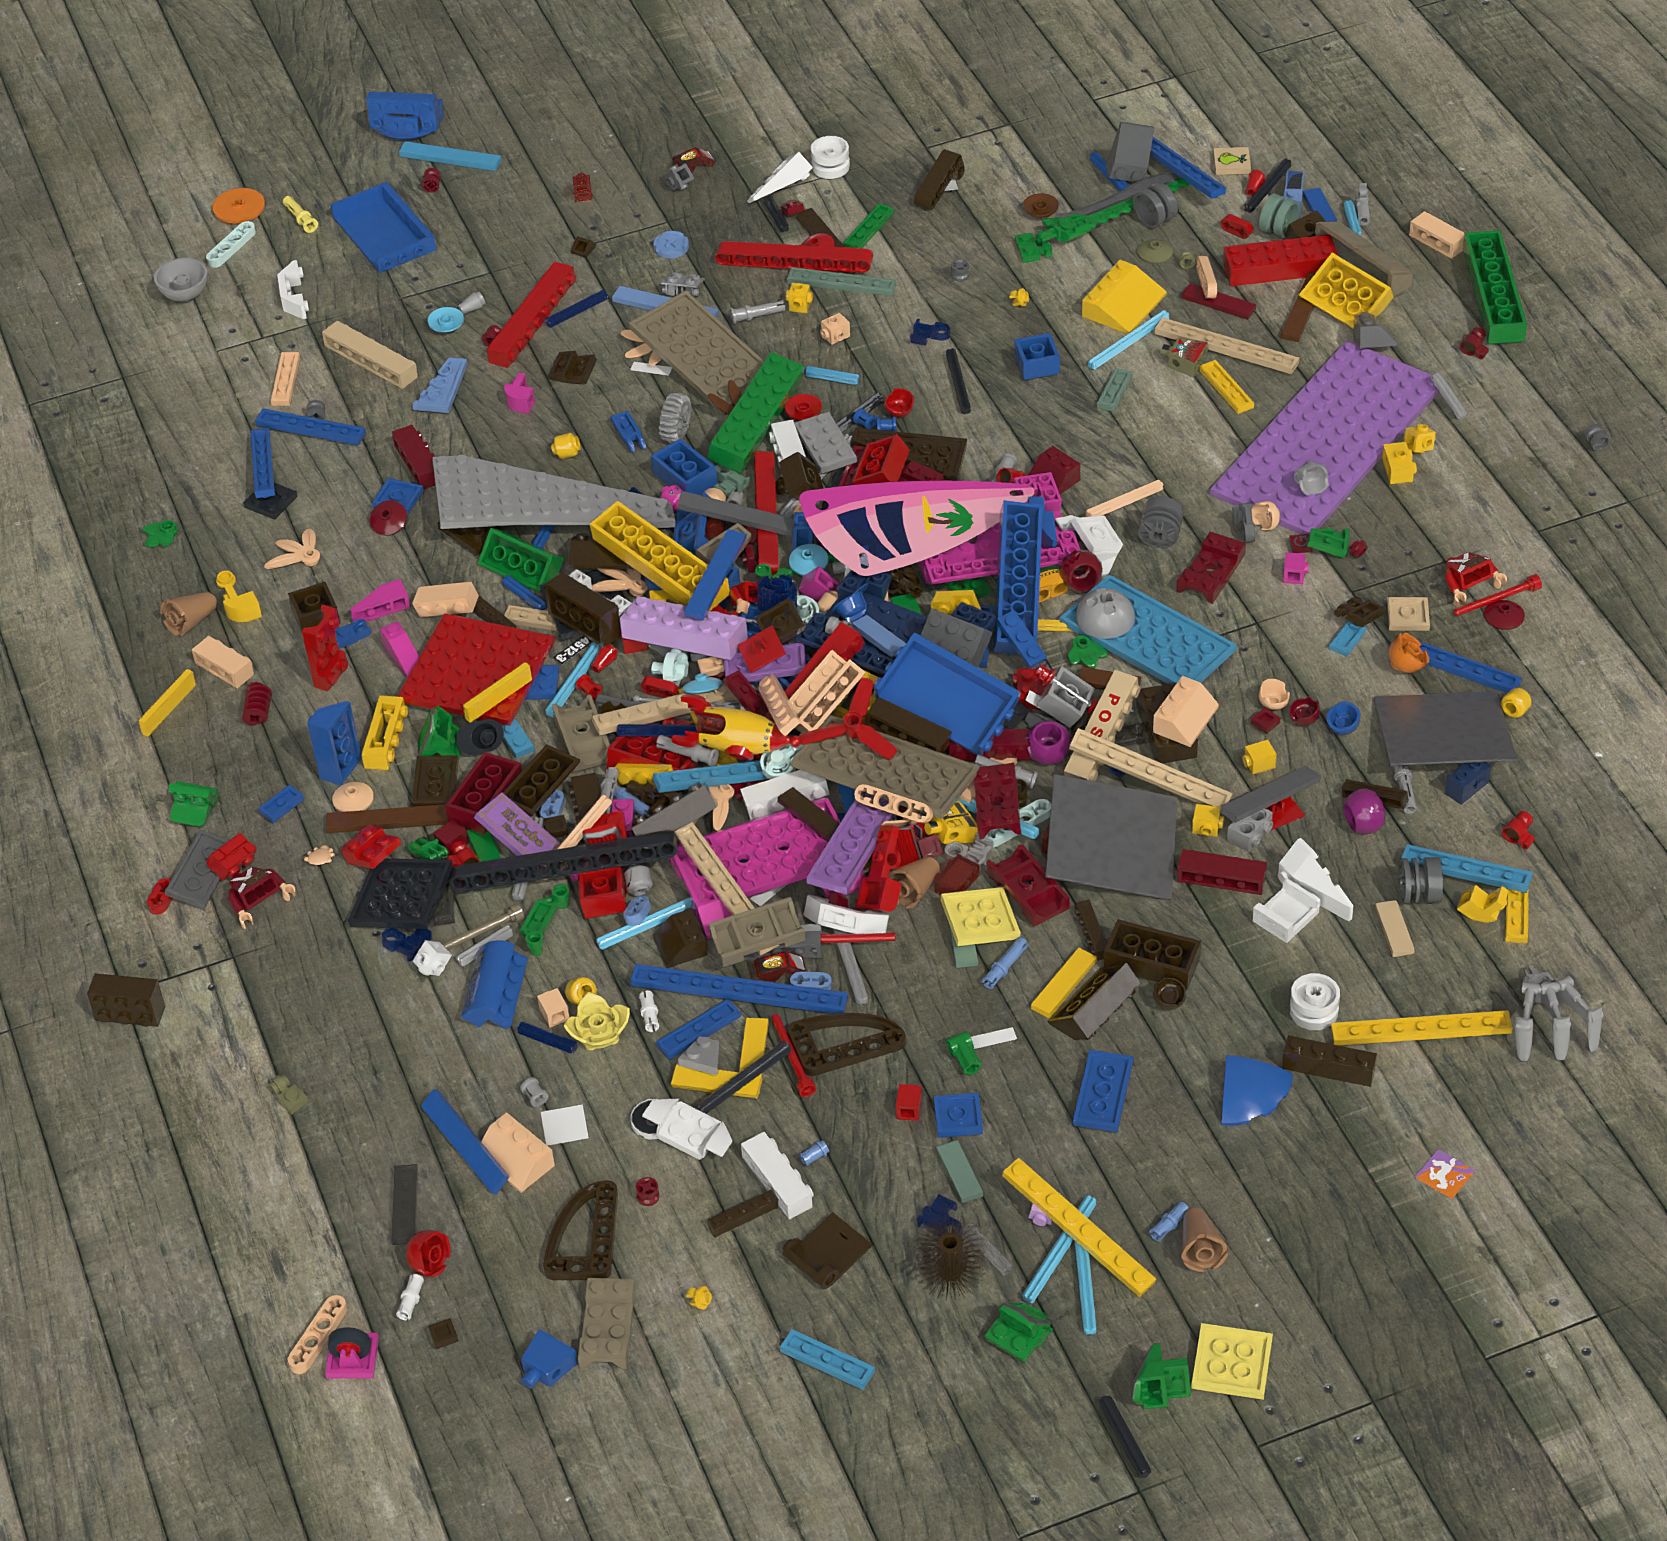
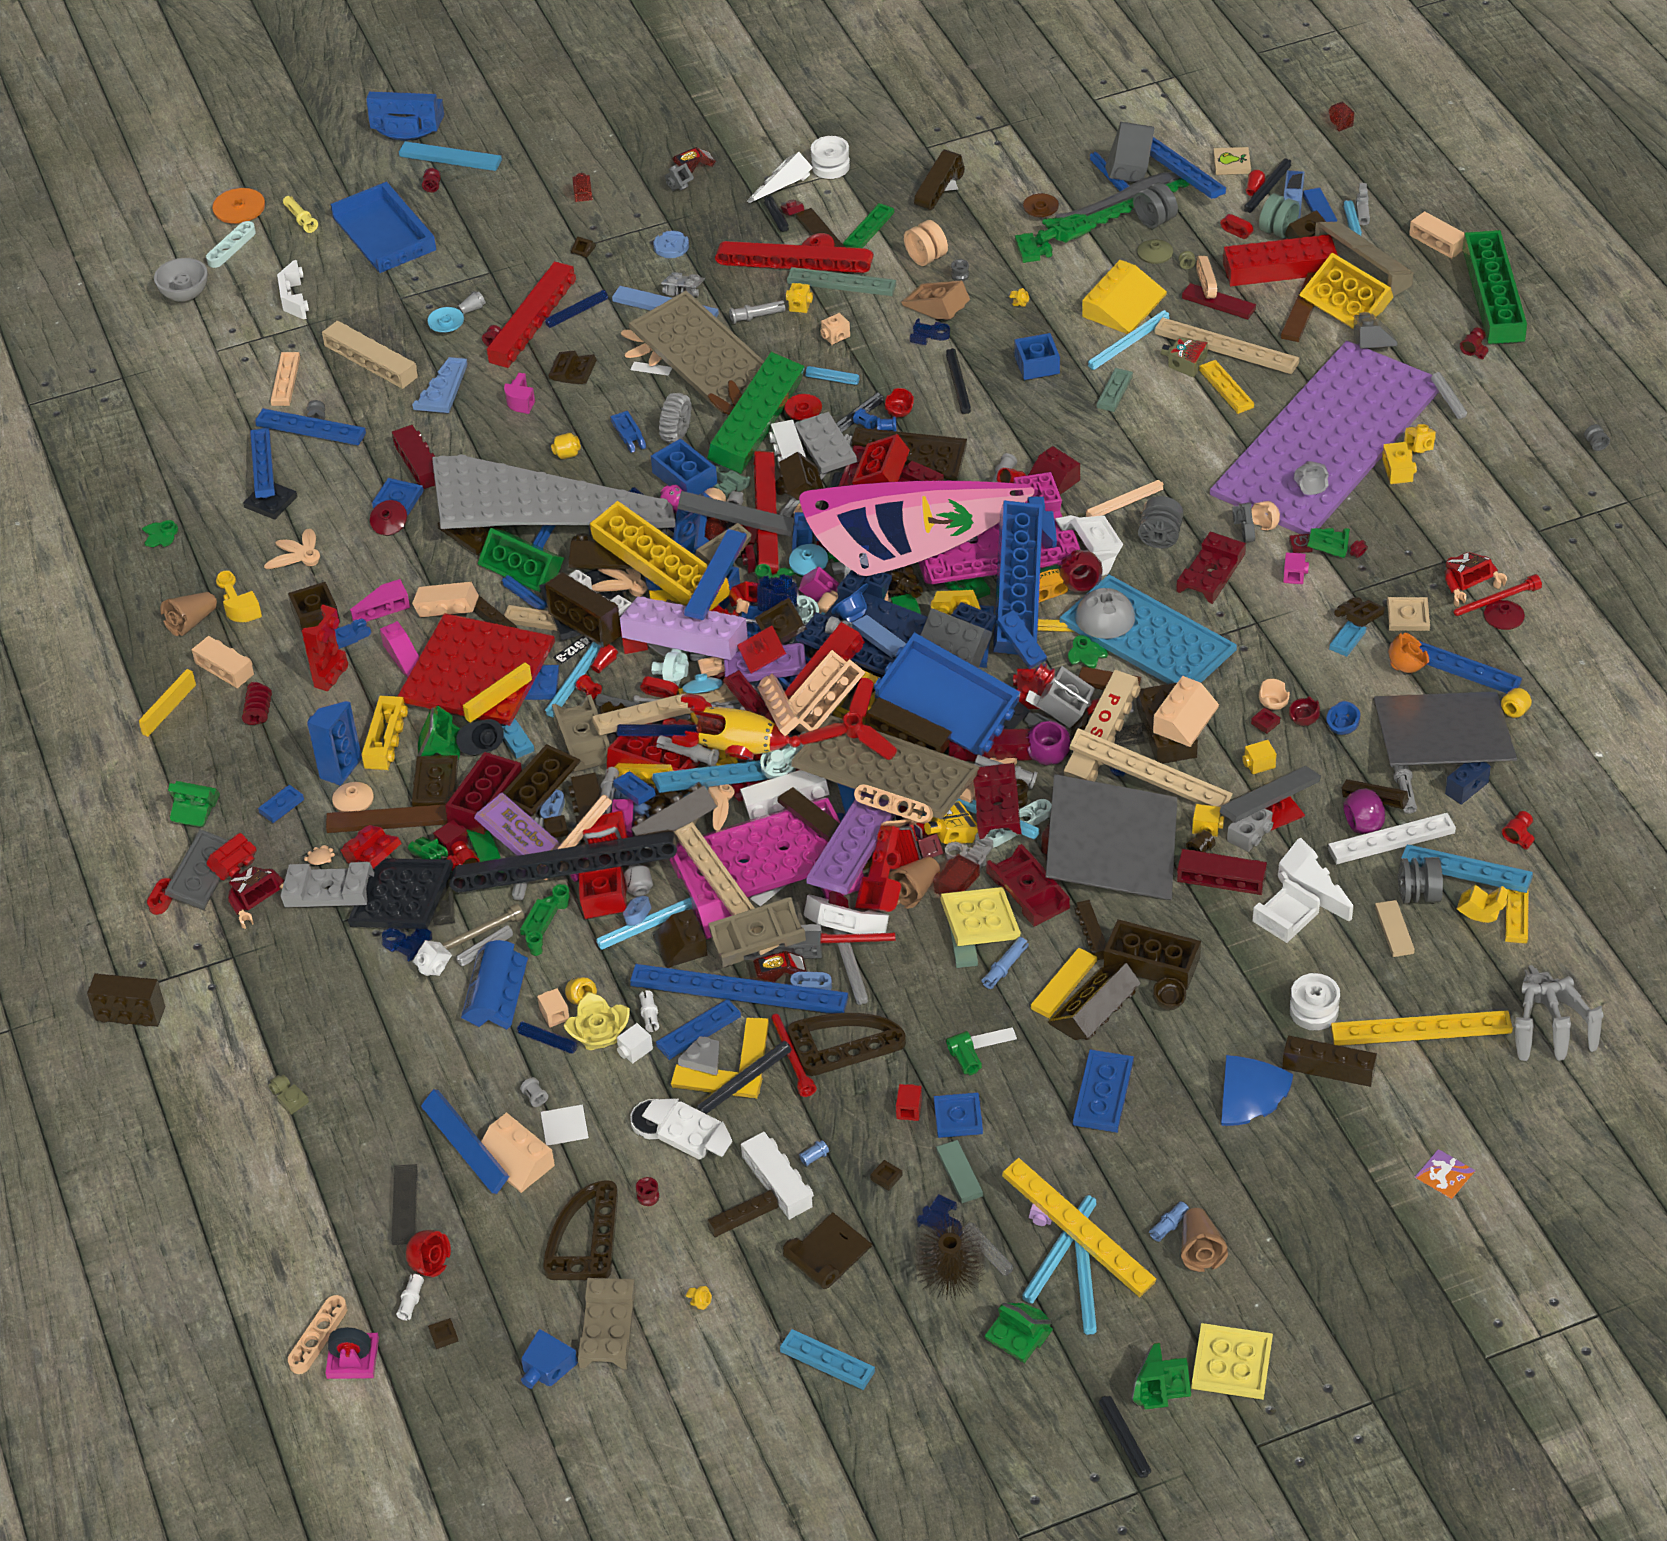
(307, 886): none -> light grey piece
(634, 788): none -> blue plate
(634, 1043): none -> white brick
(886, 1175): none -> dark brown plate
(925, 242): none -> light nougat wheel
(938, 299): none -> medium nougat slope
(1202, 842): none -> dark brown wheel
(1341, 116): none -> clear red brick
(1391, 838): none -> white plate

